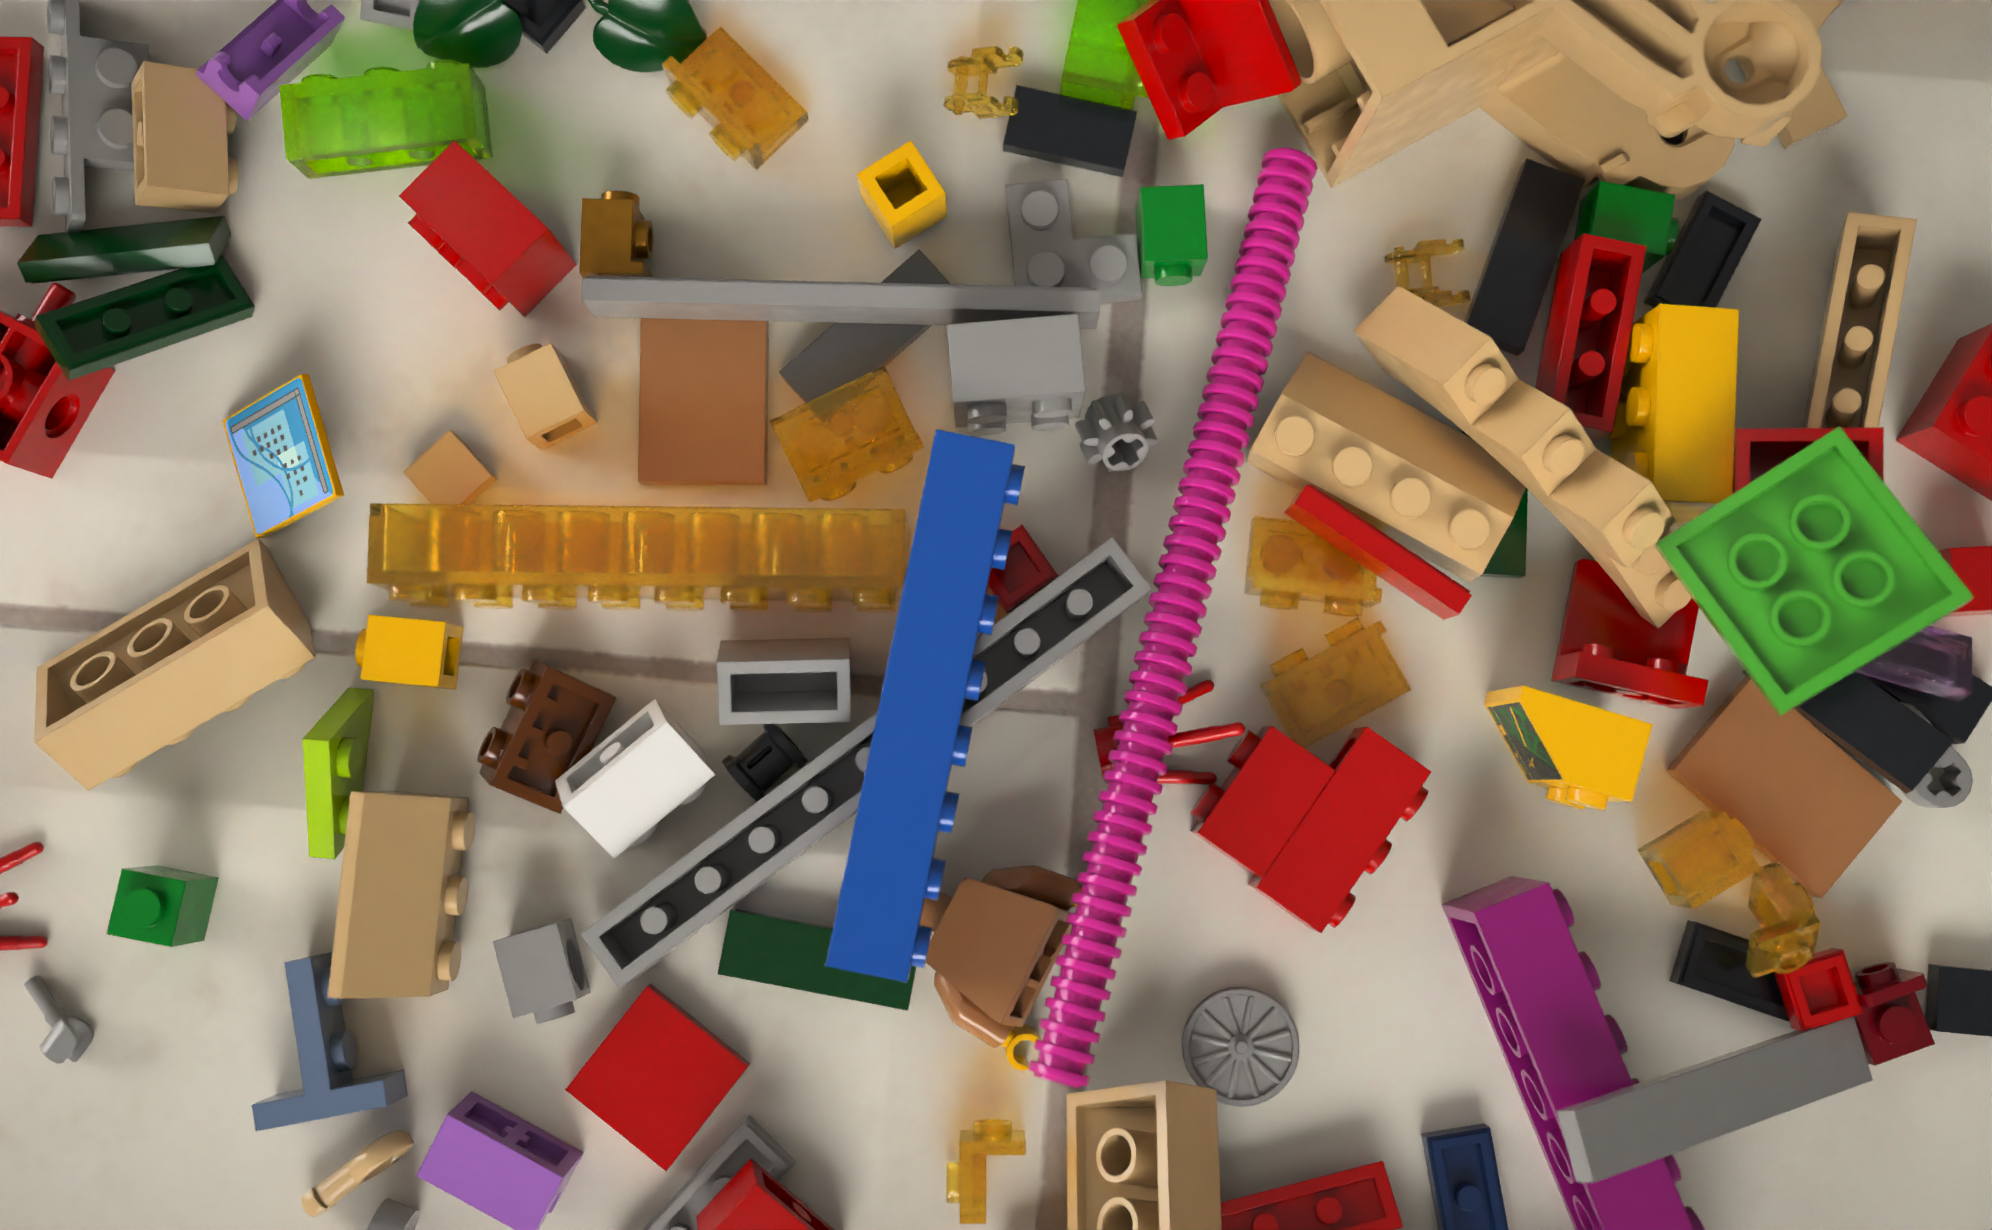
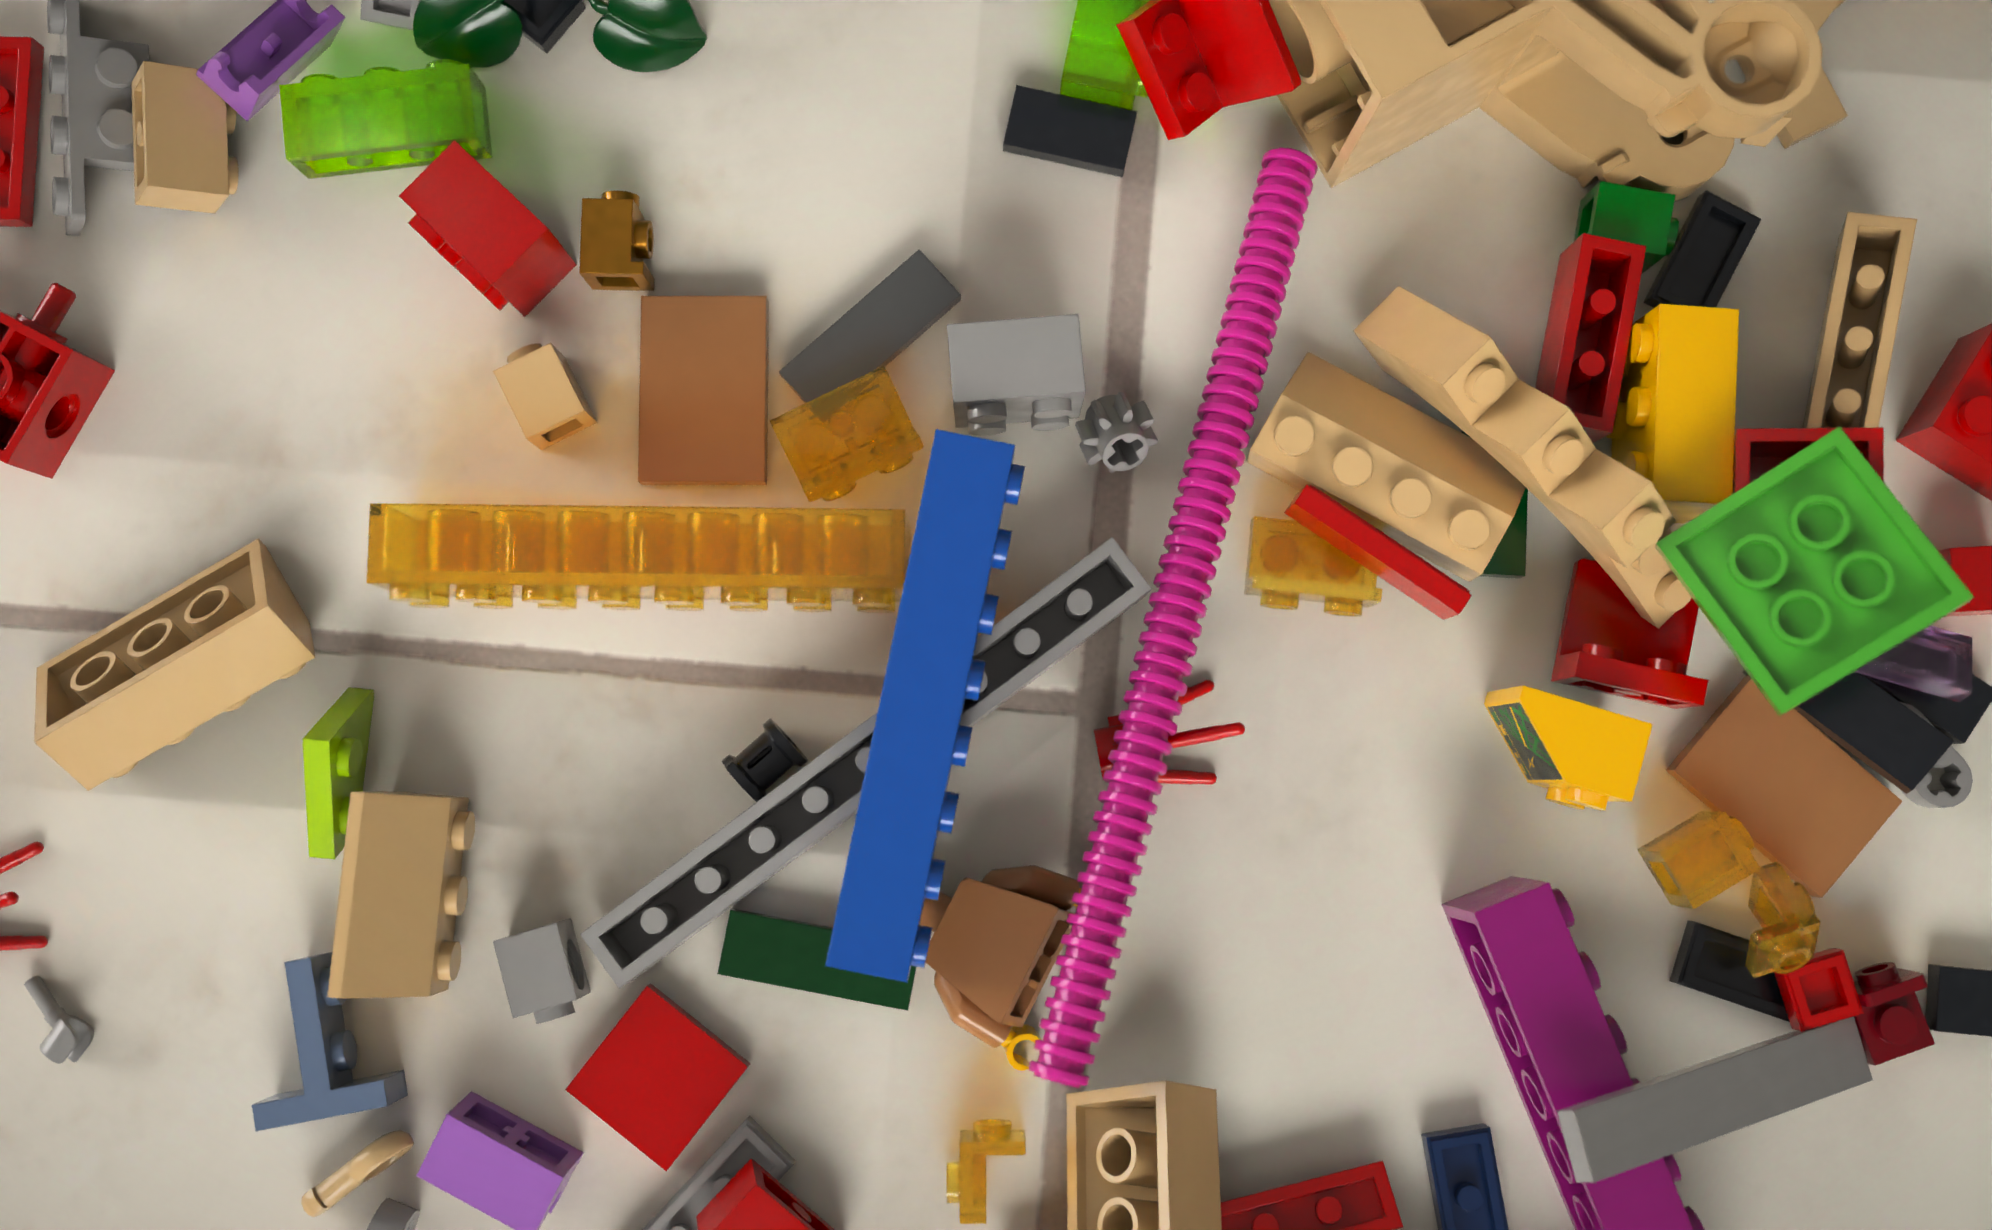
(124, 250): dark green tile -> none
(143, 317): dark green tile -> none
(162, 905): green brick -> none
(283, 456): piece -> none
(409, 652): yellow brick -> none
(449, 472): tan tile -> none
(544, 733): reddish brown bracket -> none
(634, 779): white brick -> none
(736, 97): clear yellow bracket -> none
(783, 681): light grey brick -> none
(832, 301): light grey tile -> none
(902, 194): yellow brick -> none
(981, 63): clear yellow piece -> none
(1024, 571): red tile -> none
(1051, 257): light grey plate -> none
(1171, 233): green brick -> none
(1240, 1046): light grey wheel -> none
(1260, 799): red brick -> none
(1335, 684): clear yellow bracket -> none
(1345, 830): red brick -> none
(1422, 254): clear yellow piece -> none
(1523, 254): black tile -> none

